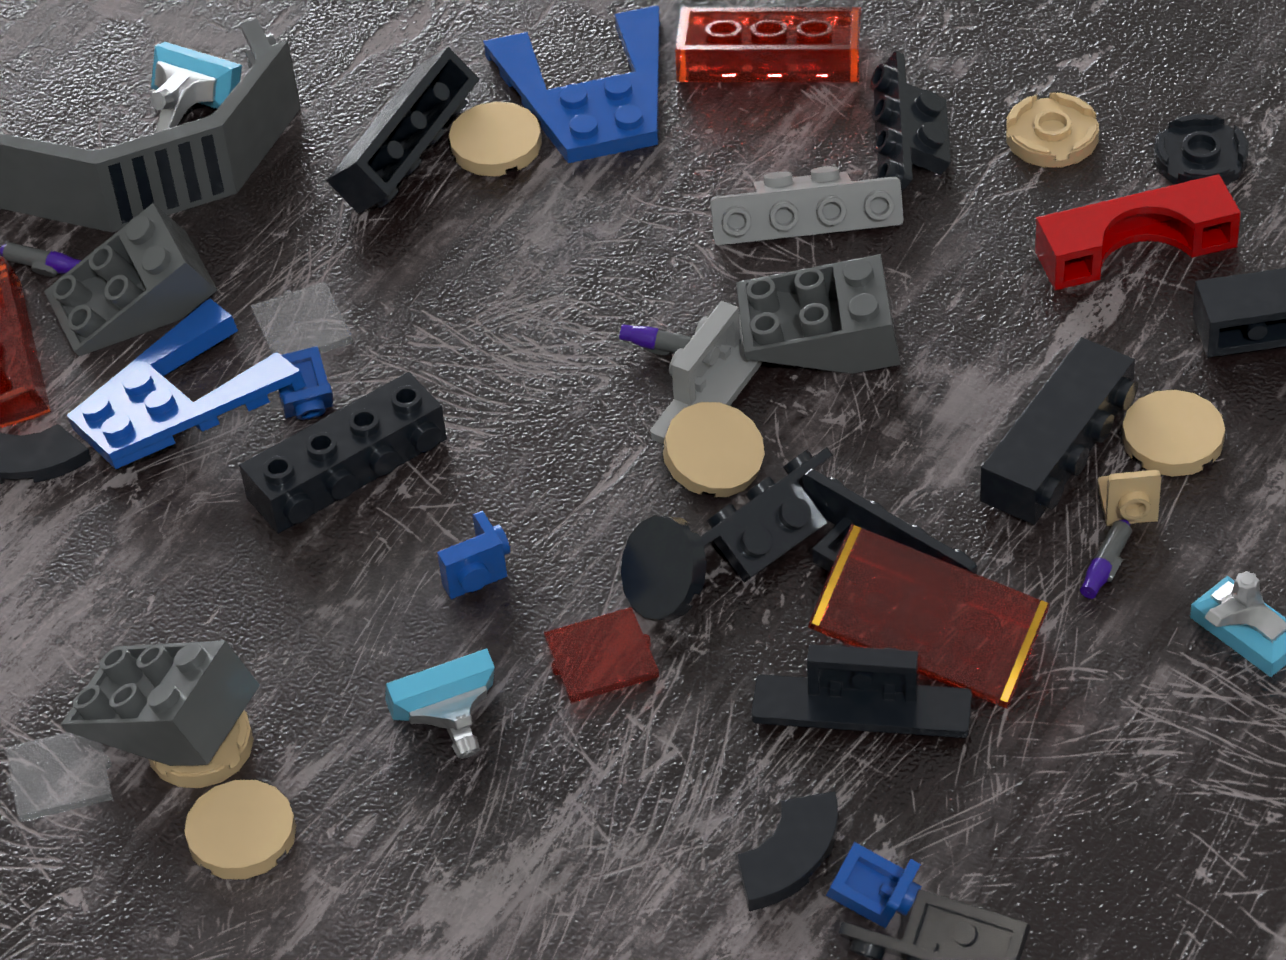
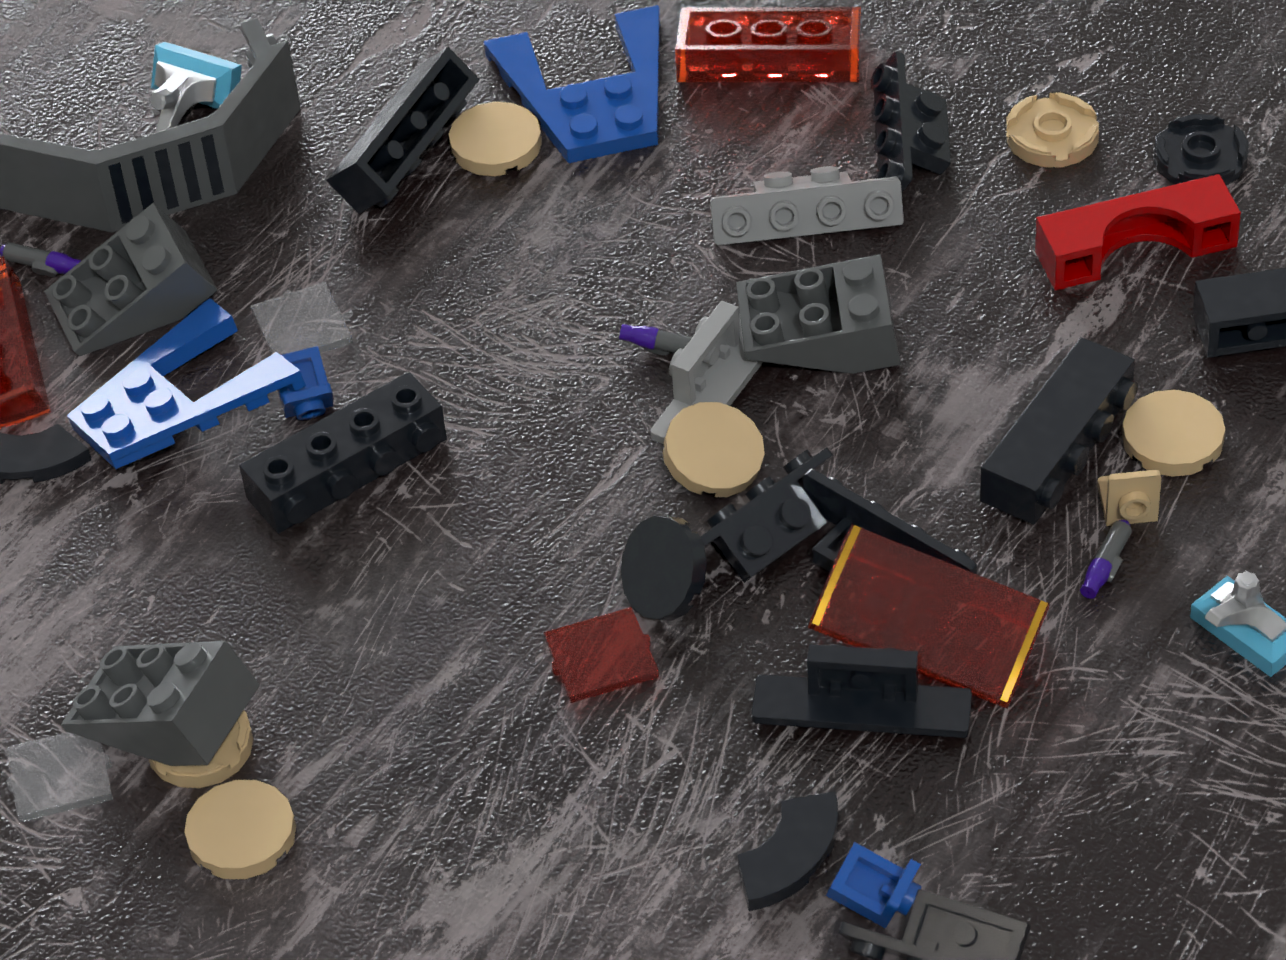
(445, 697): medium azure piece -> none
(474, 561): blue bracket -> none

